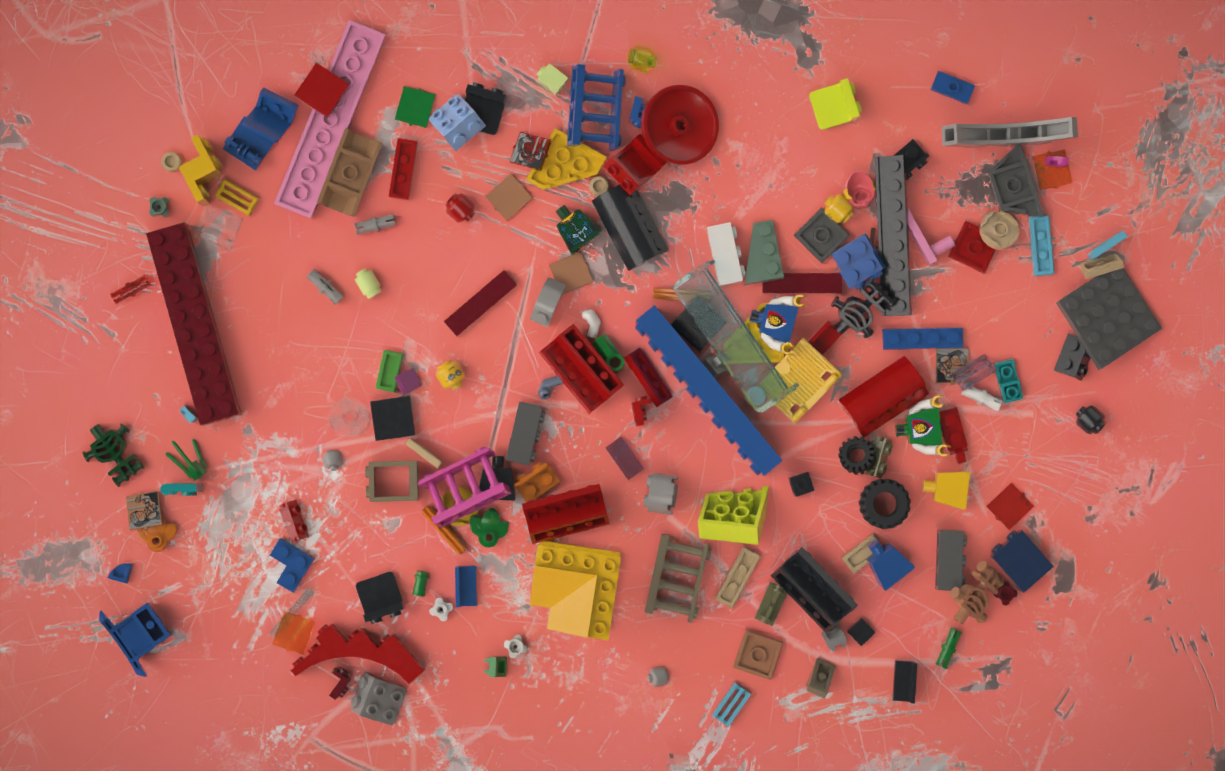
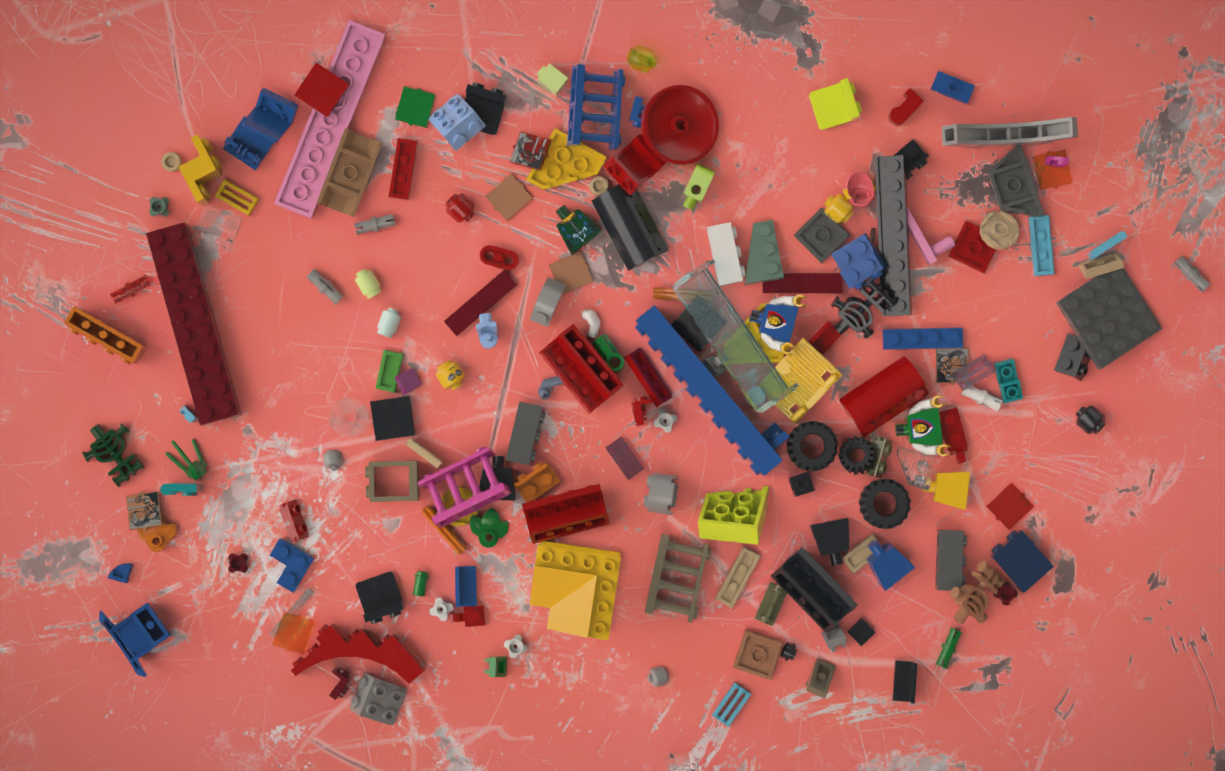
(104, 334): none -> orange brick
(232, 563): none -> dark red plate
(388, 322): none -> light aqua brick
(472, 616): none -> red plate
(487, 331): none -> light blue hips
(499, 257): none -> red plate
(670, 420): none -> white plate
(702, 177): none -> lime torso
(774, 435): none -> blue bracket
(788, 651): none -> black plate
(830, 446): none -> black tyre
(832, 538): none -> black torso
(900, 114): none -> red leg
(916, 467): none -> clear wing
(1191, 273): none -> light grey pin

